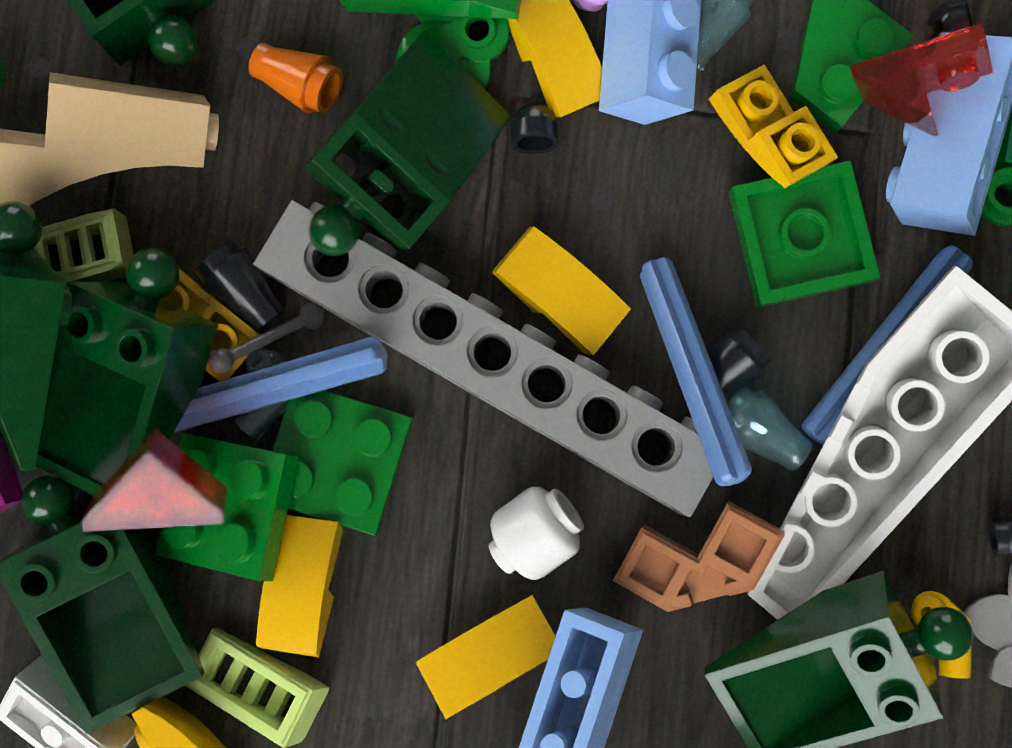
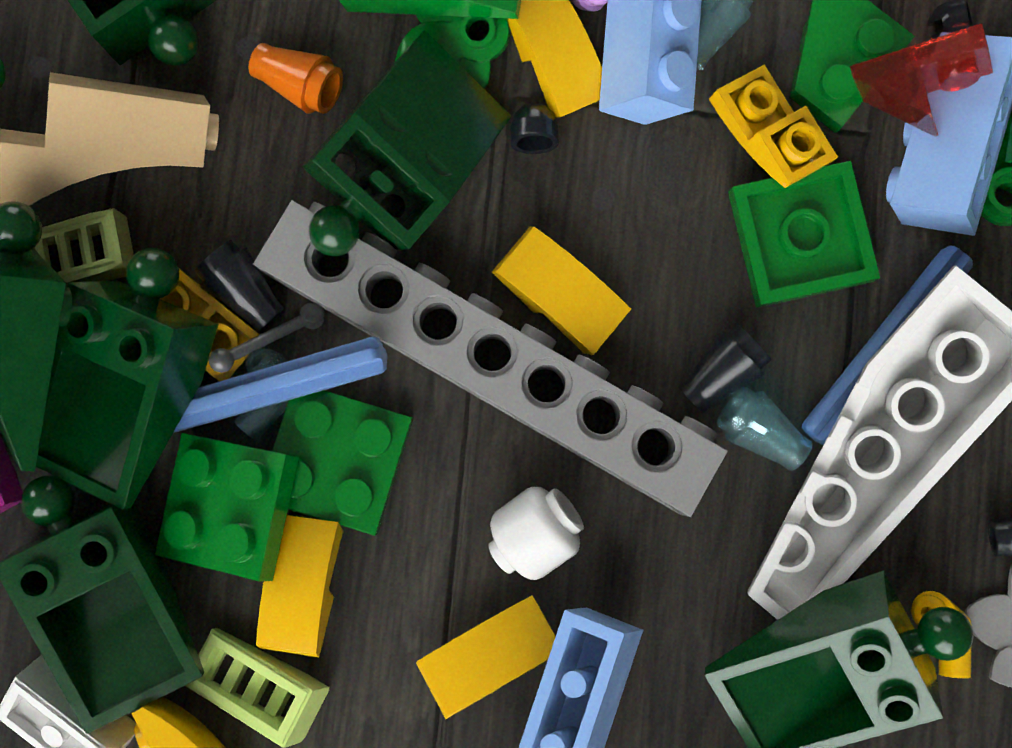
(156, 490): clear red slope -> none
(695, 373): medium blue axle -> none
(726, 565): nougat tile -> none

